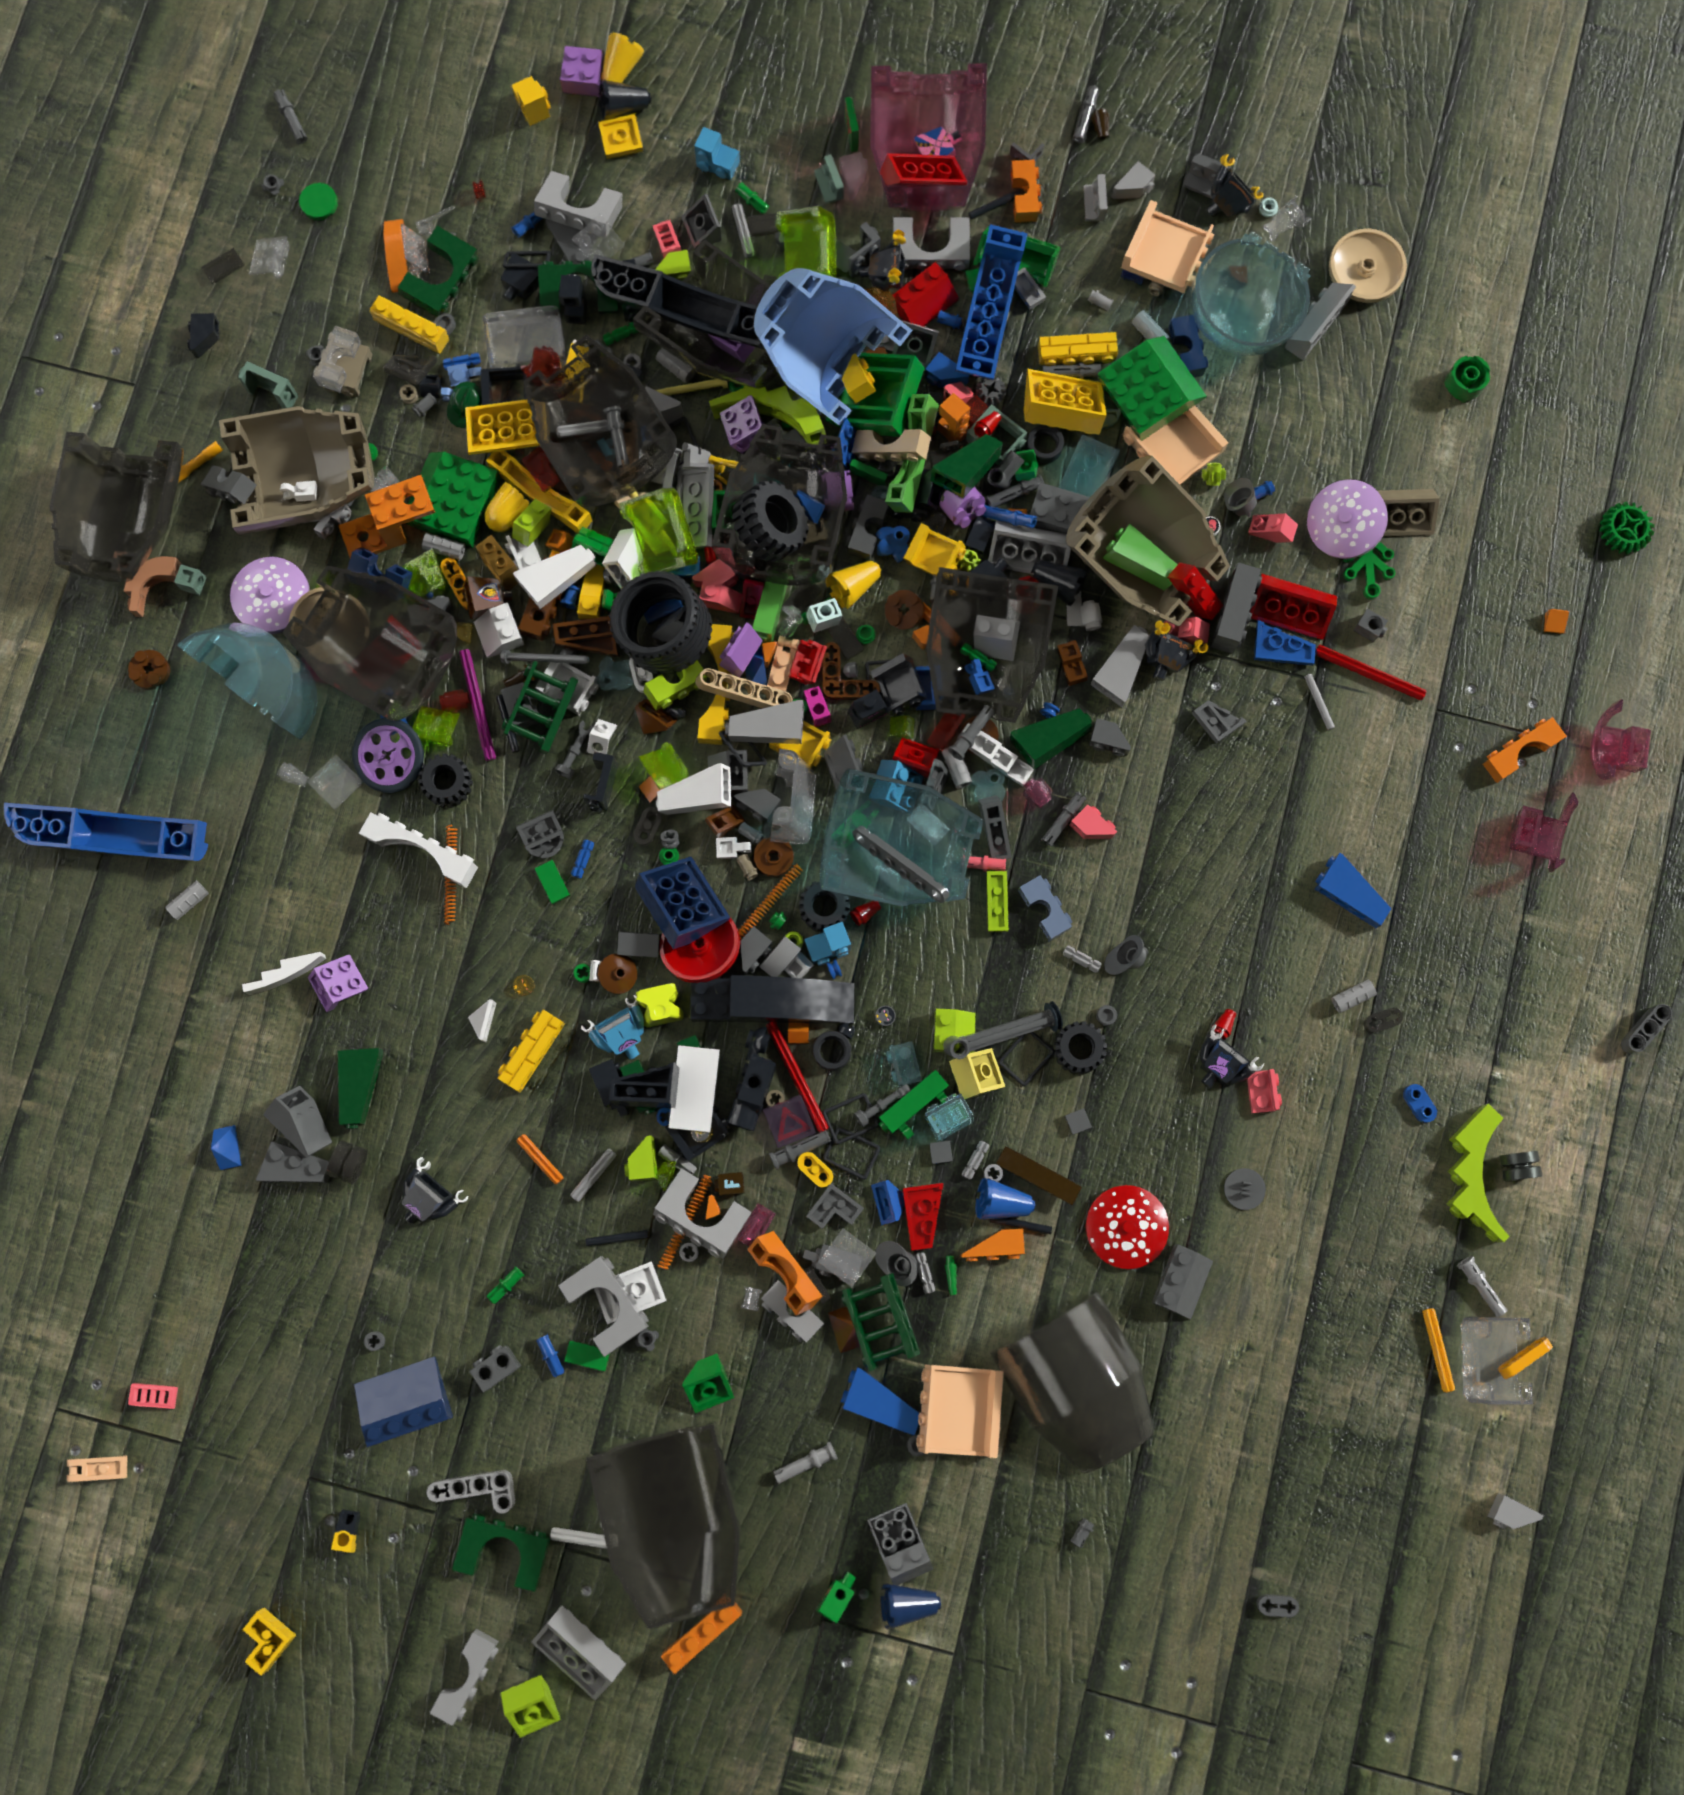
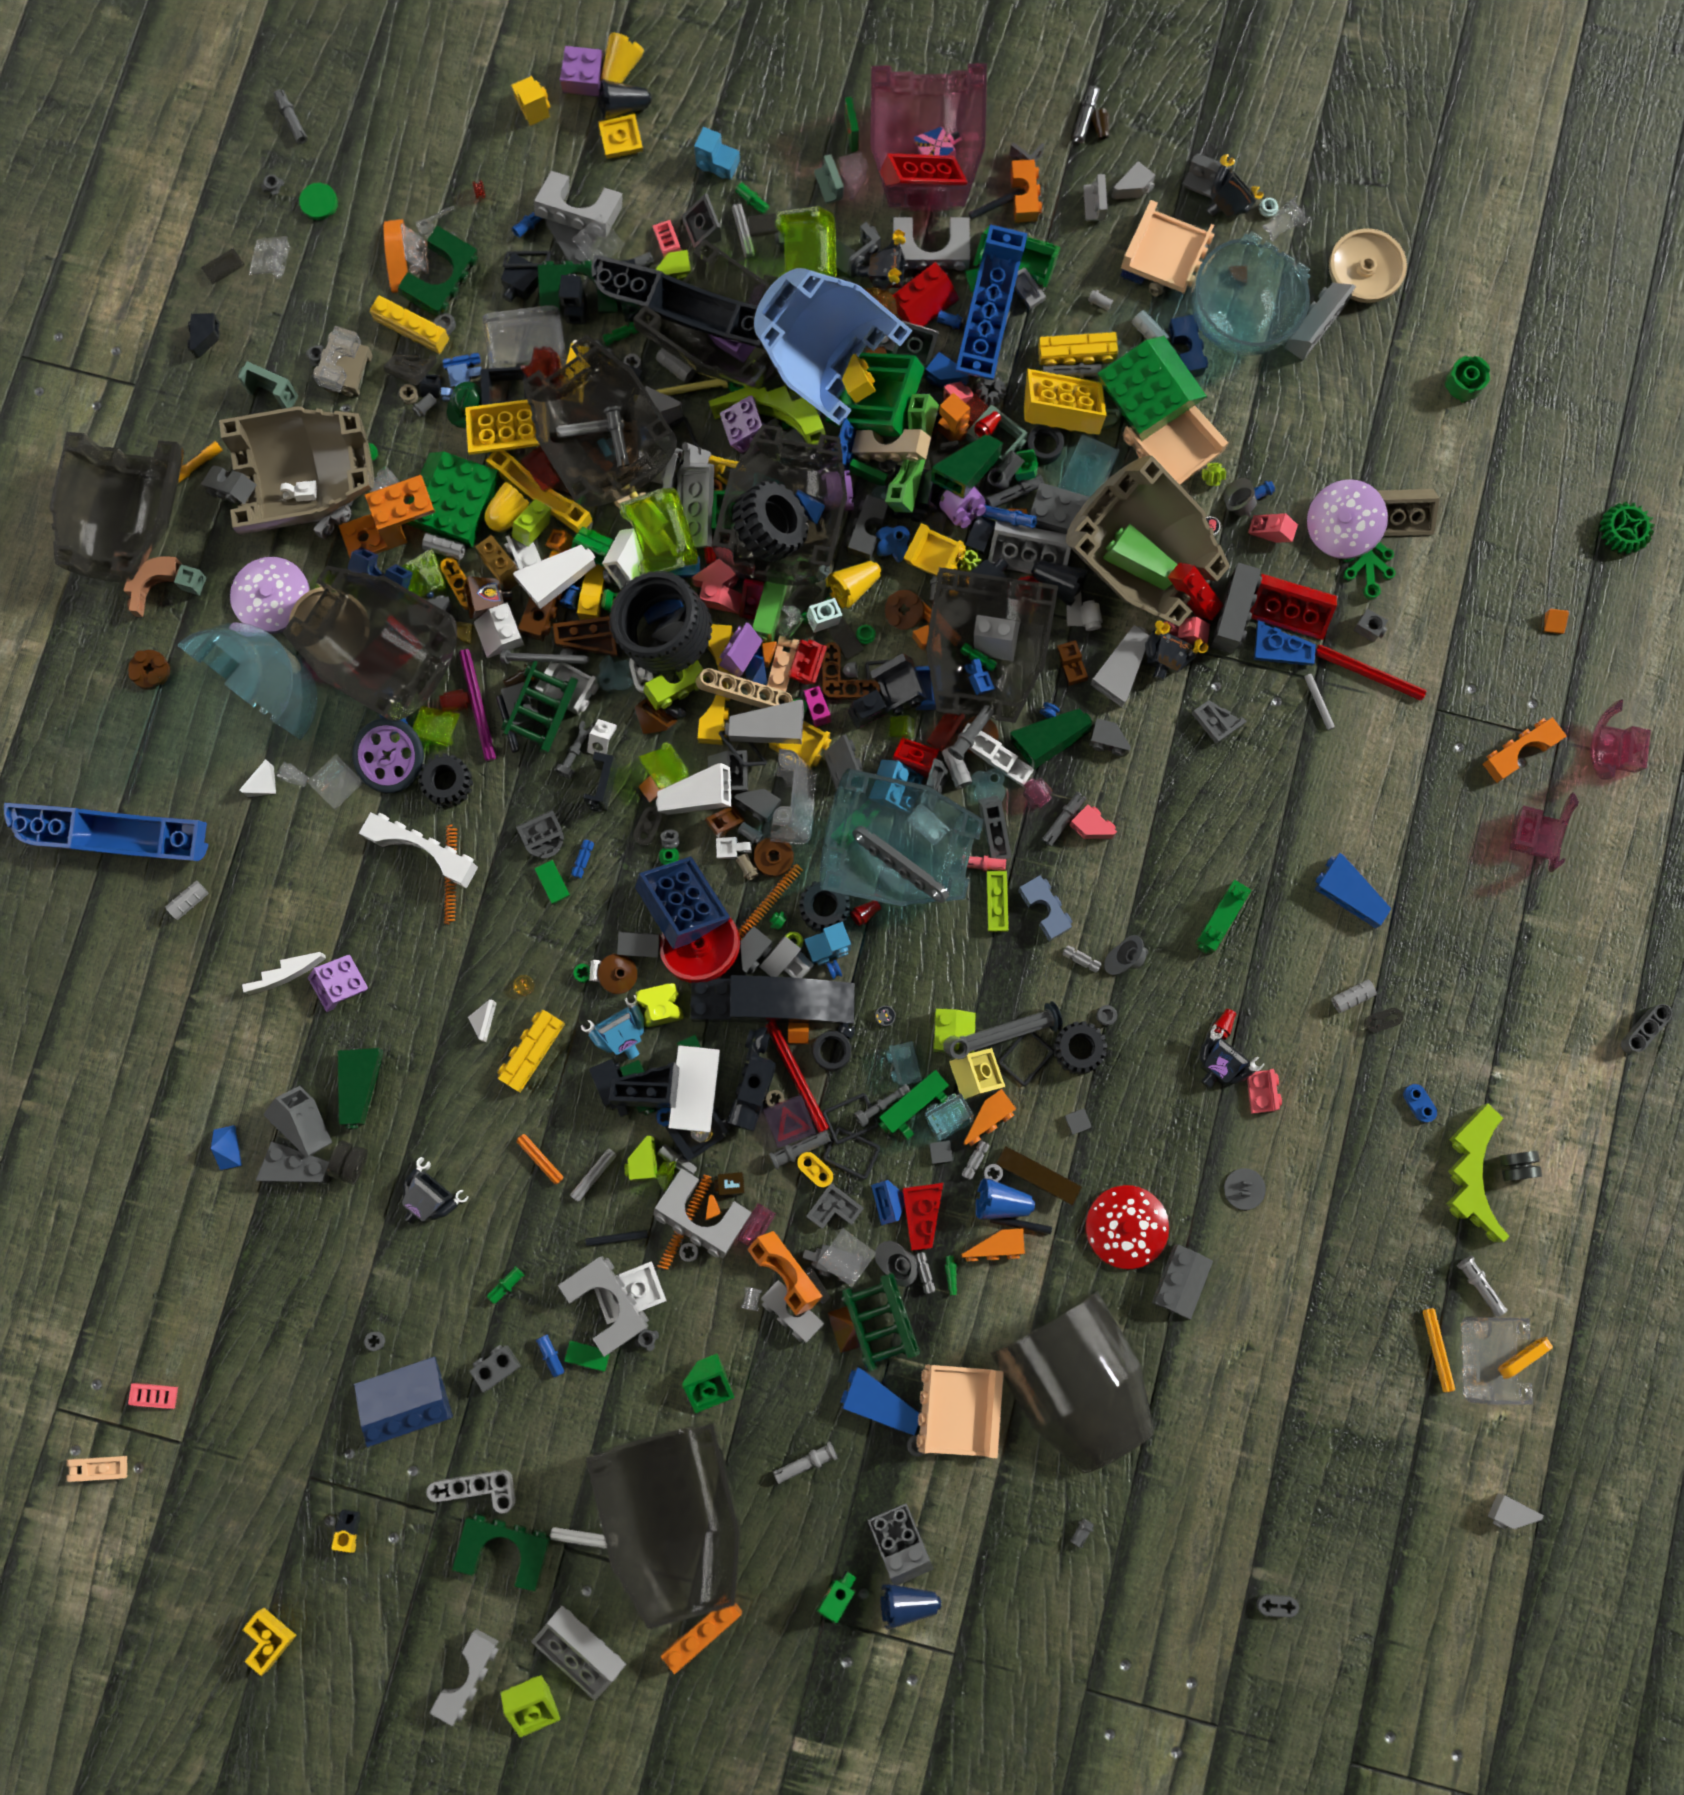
(261, 782): none -> white slope
(993, 1110): none -> orange slope
(1222, 917): none -> green brick

